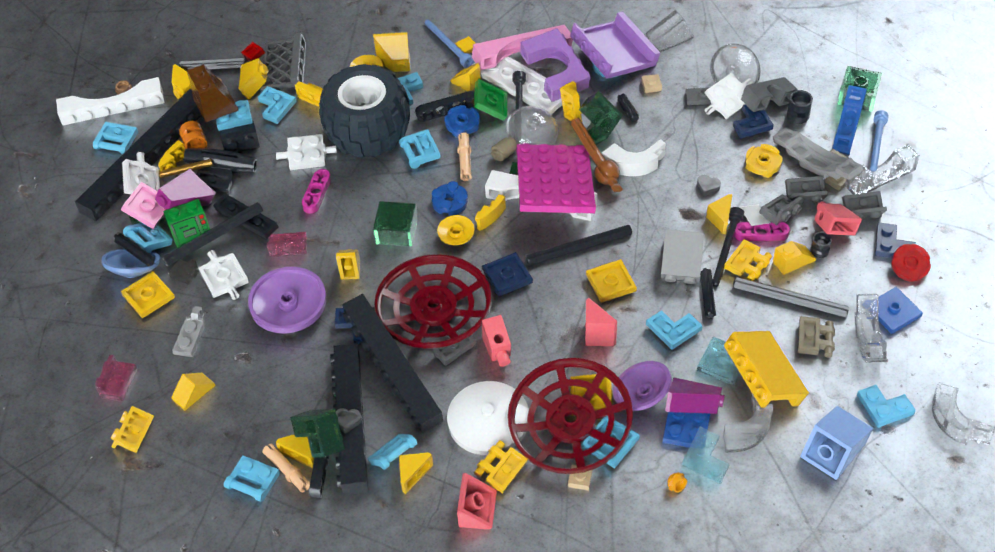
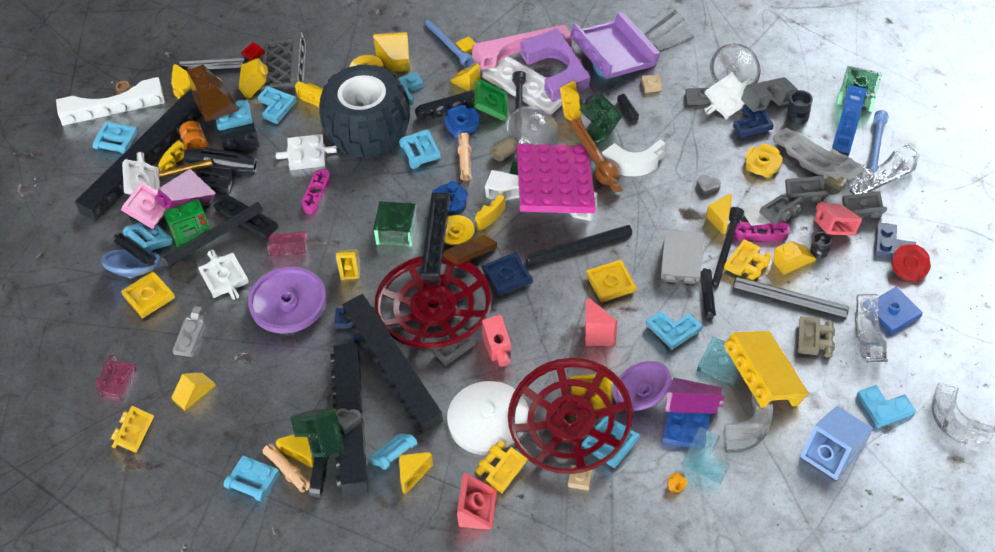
(435, 236): none -> black tile
(470, 249): none -> reddish brown tile

